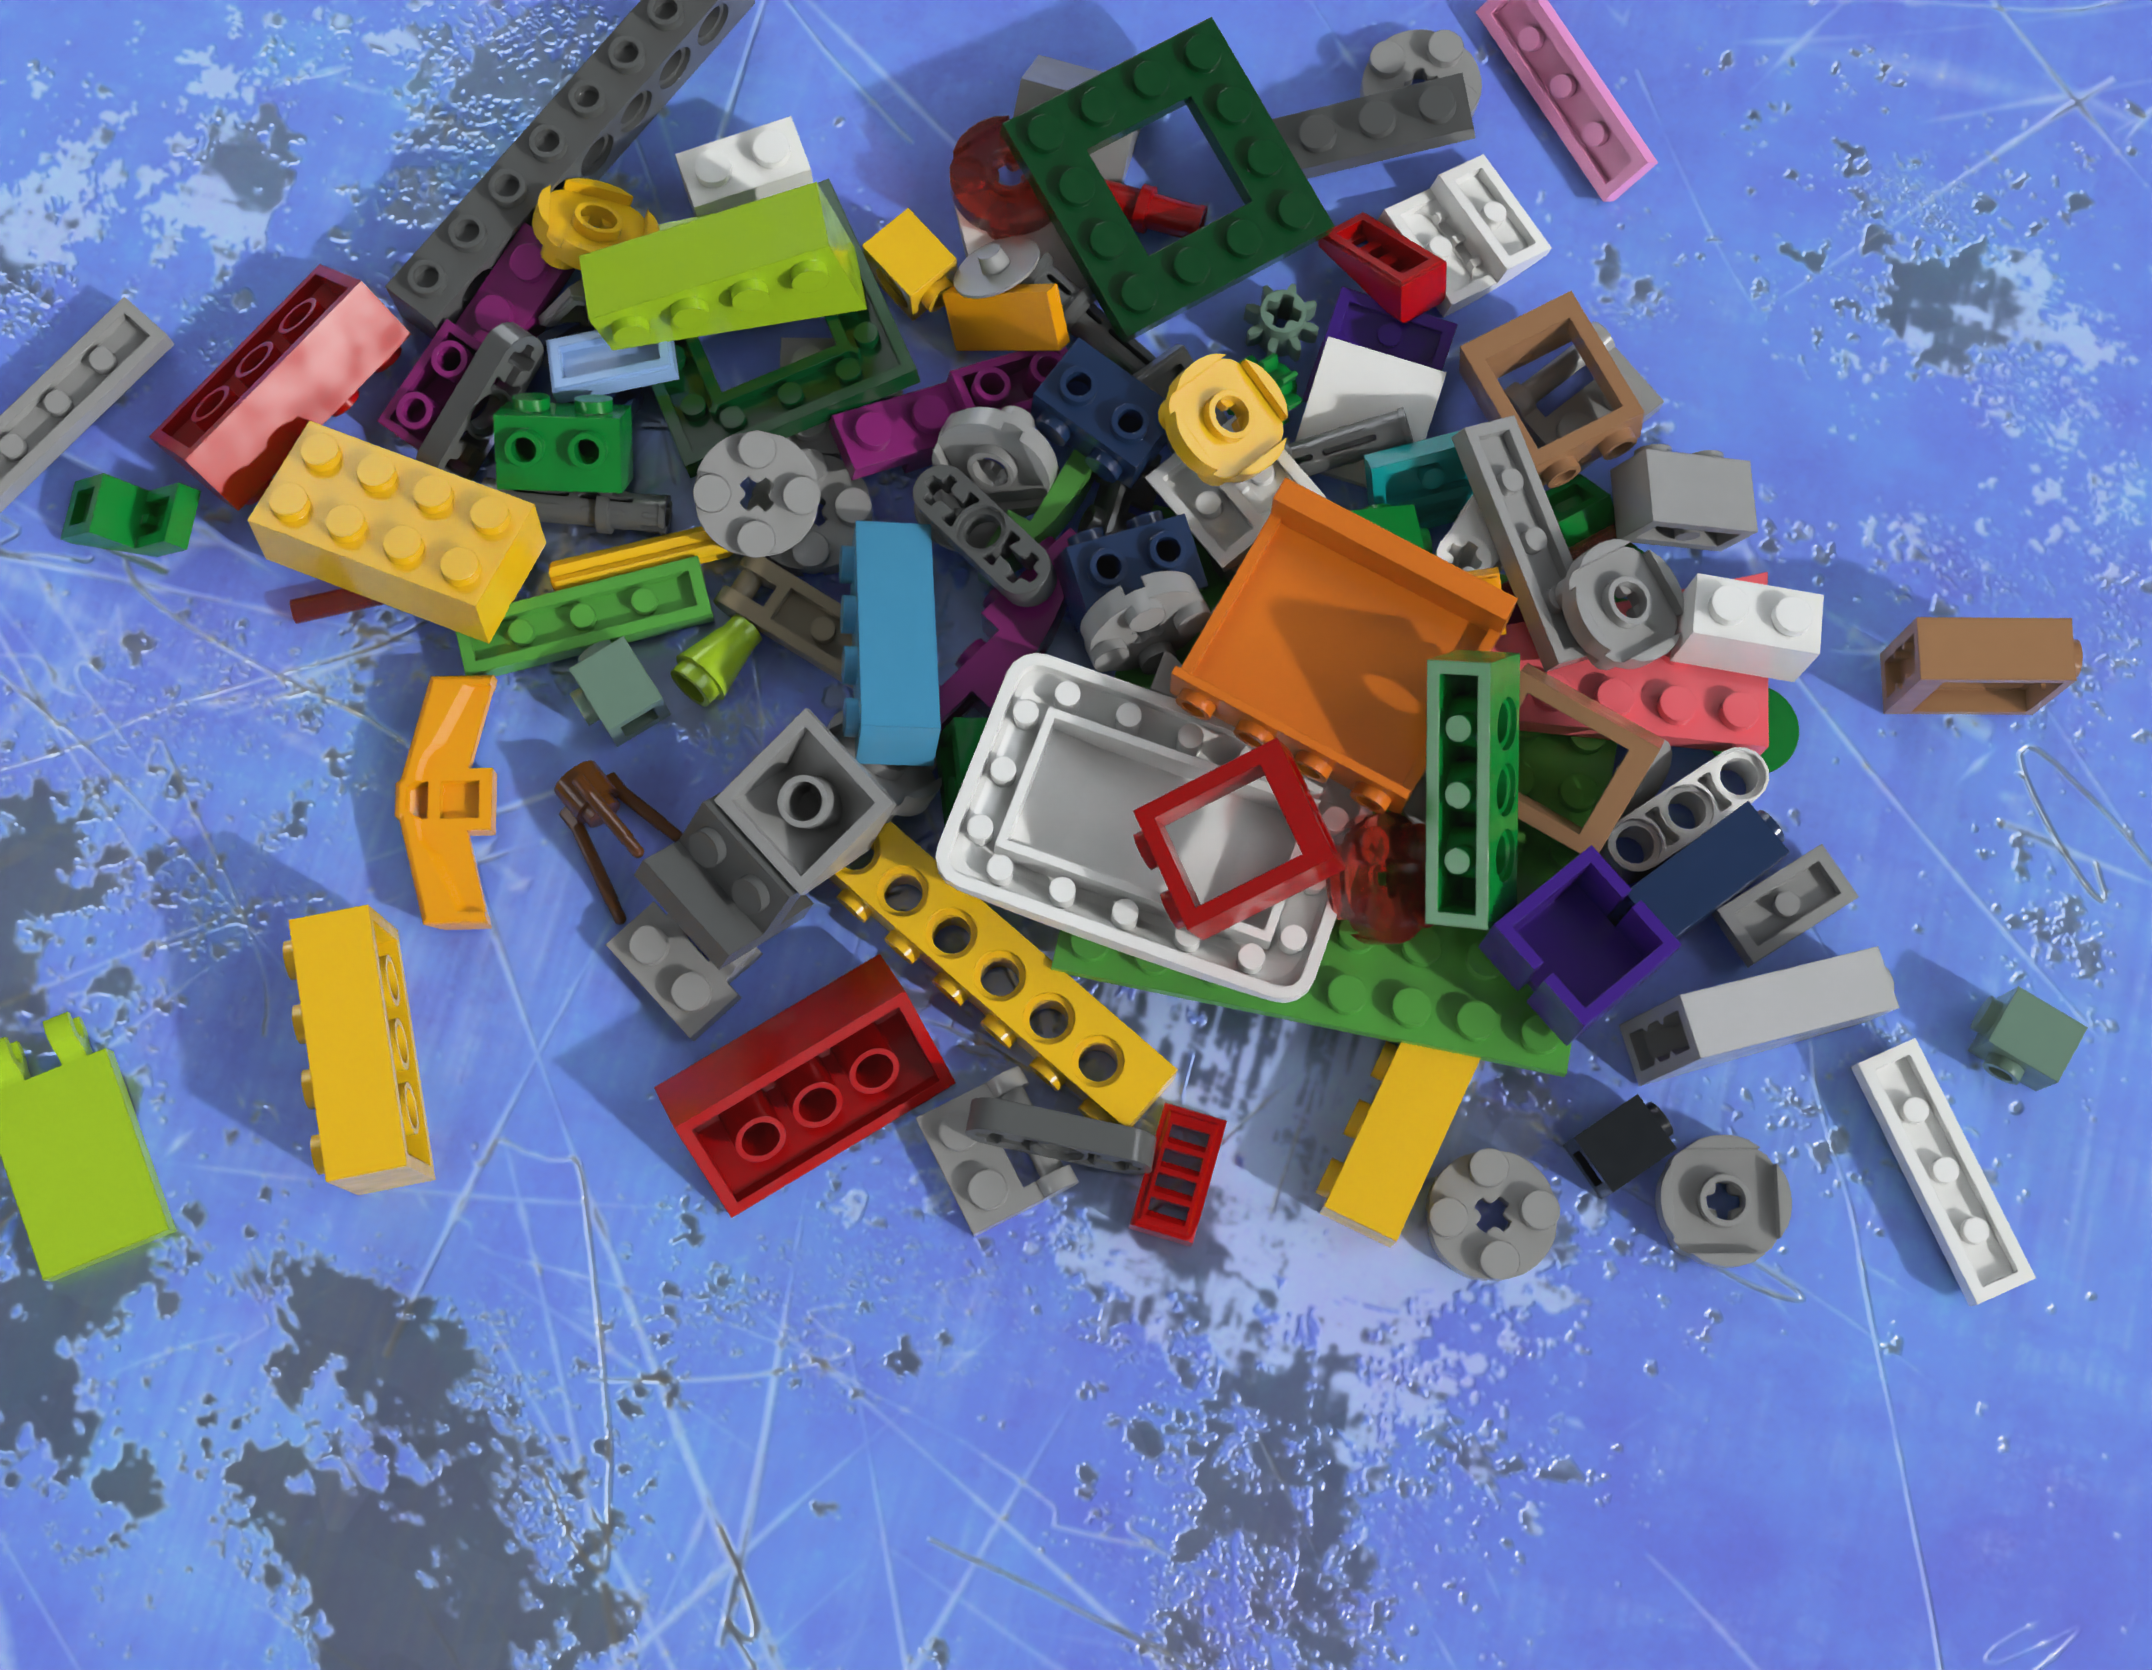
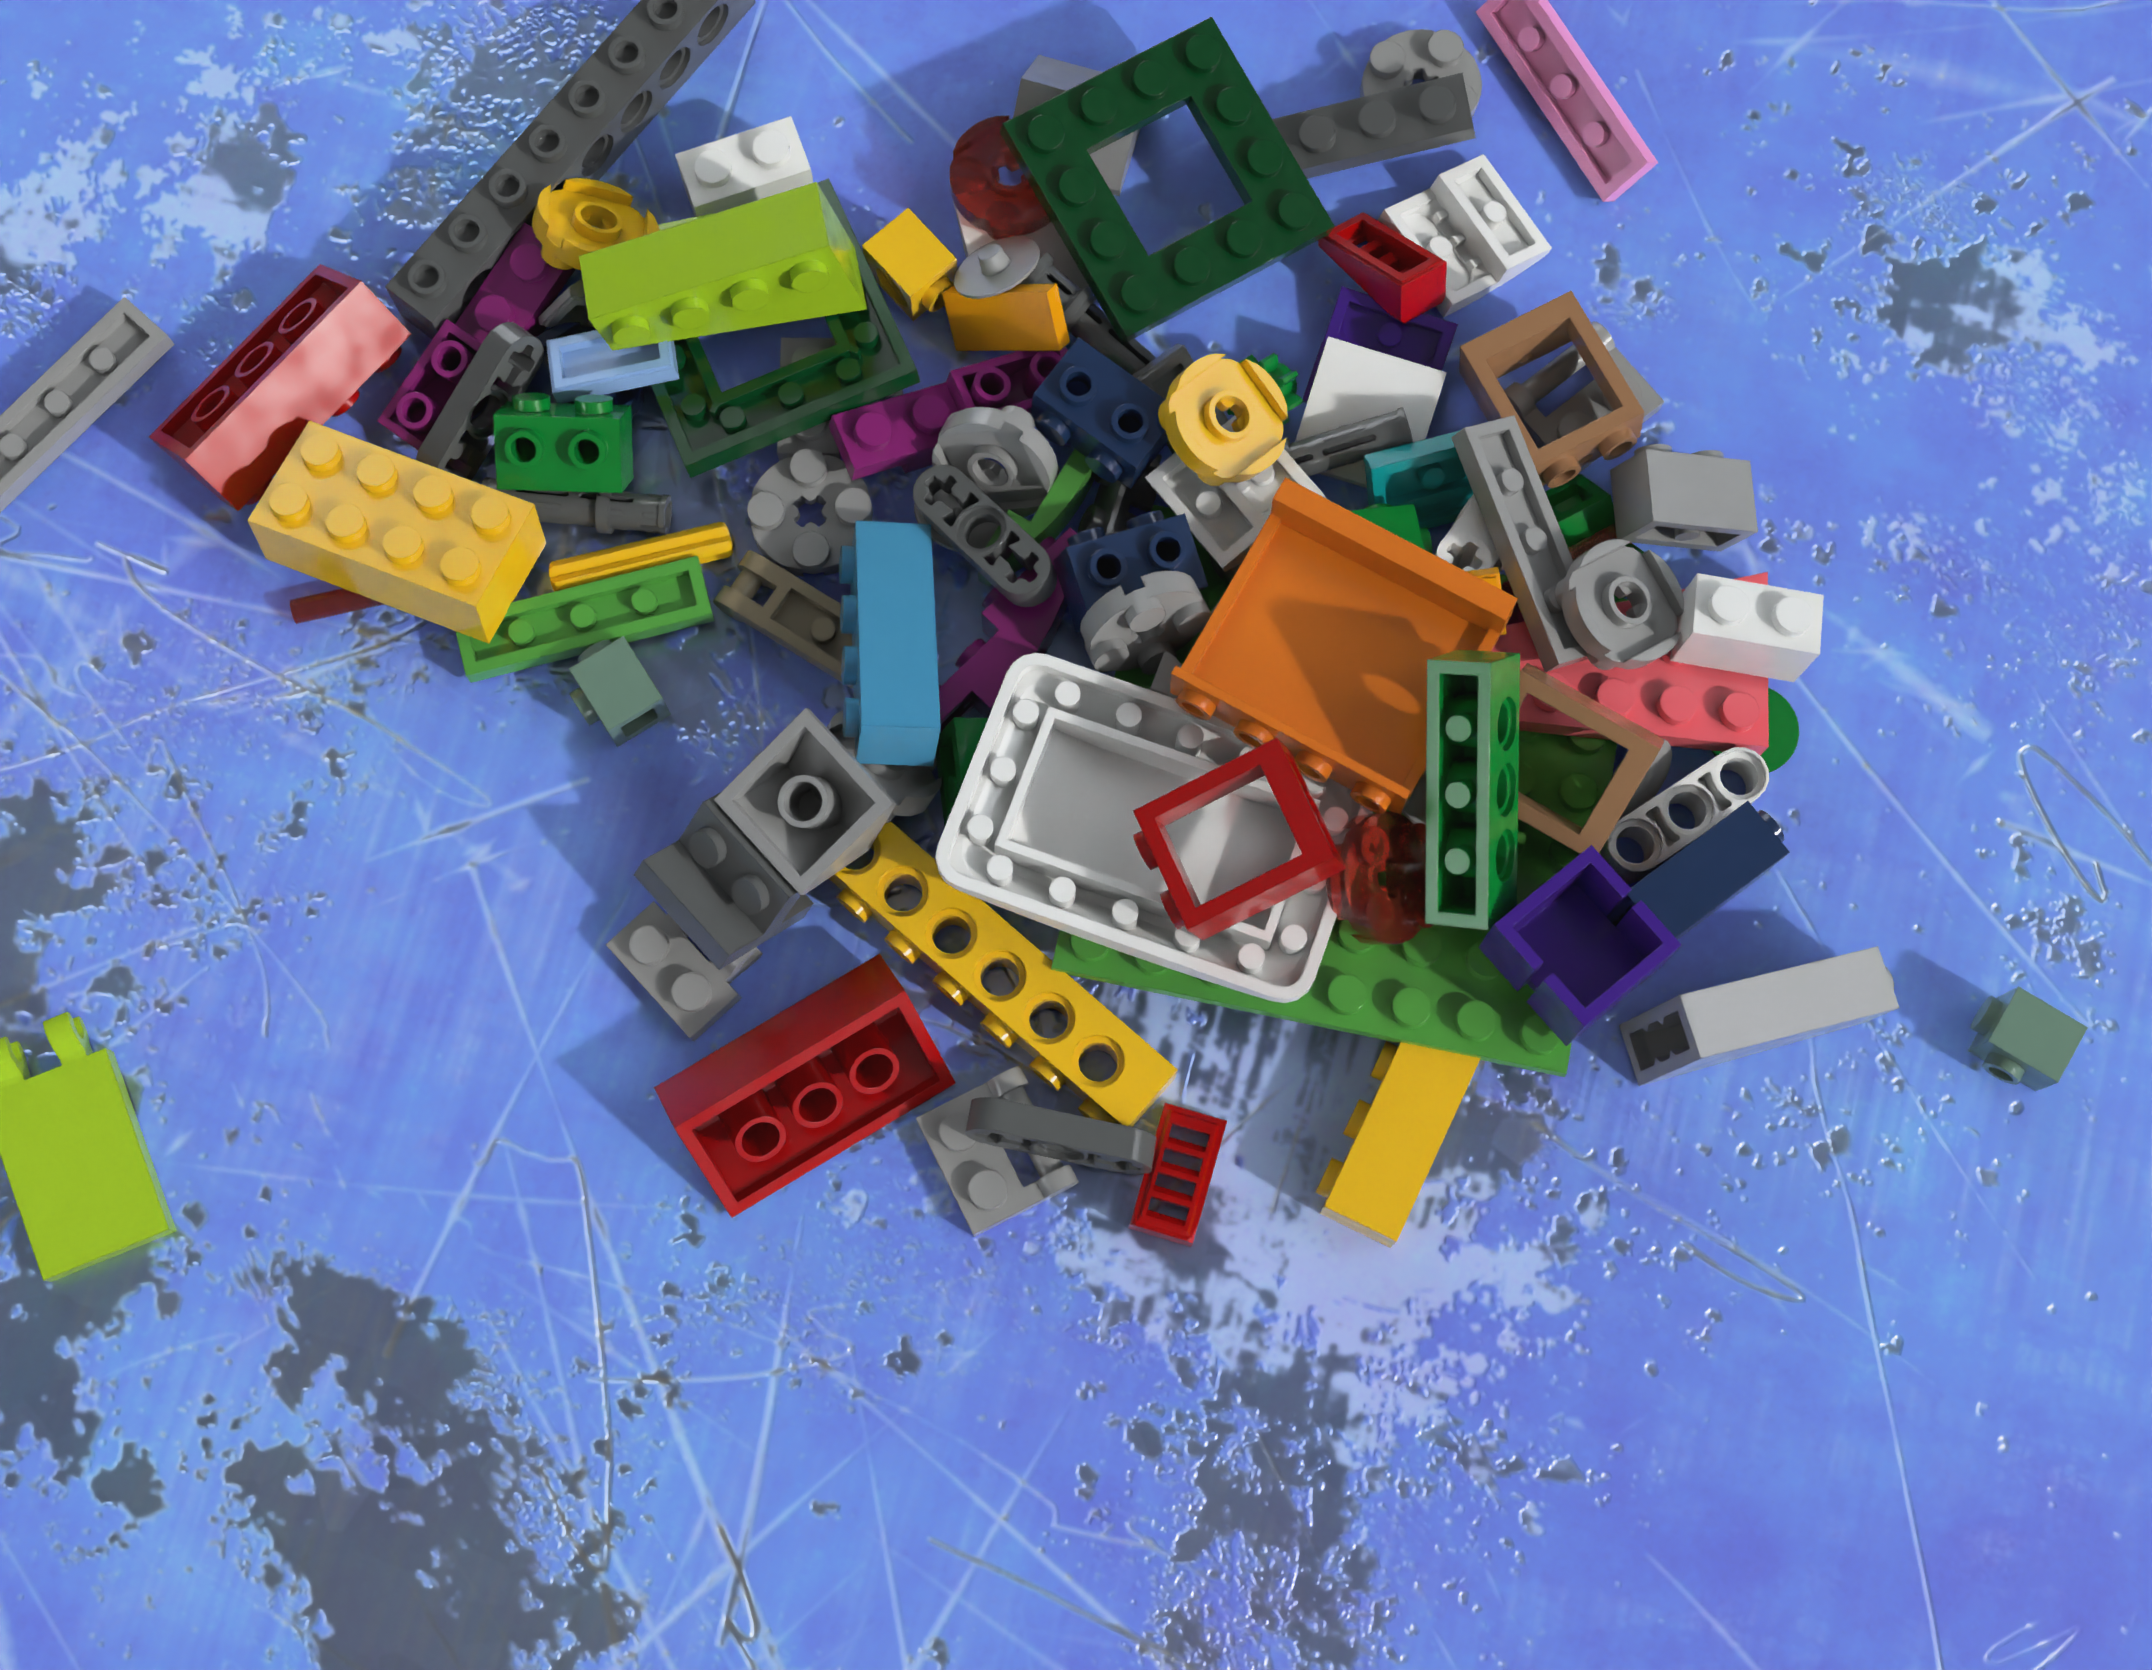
(130, 518): green slope -> none
(358, 1051): yellow brick -> none
(448, 801): light orange plate -> none
(593, 800): reddish brown plant -> none
(715, 661): lime cone -> none
(719, 494): light grey plate -> none
(1157, 212): red pin -> none
(1286, 306): sand green gear -> none
(1529, 1209): light grey plate -> none
(1621, 1145): black brick -> none
(1694, 1227): light grey plate -> none
(1784, 905): light grey plate -> none
(1943, 1172): white plate -> none
(1979, 665): medium nougat window -> none

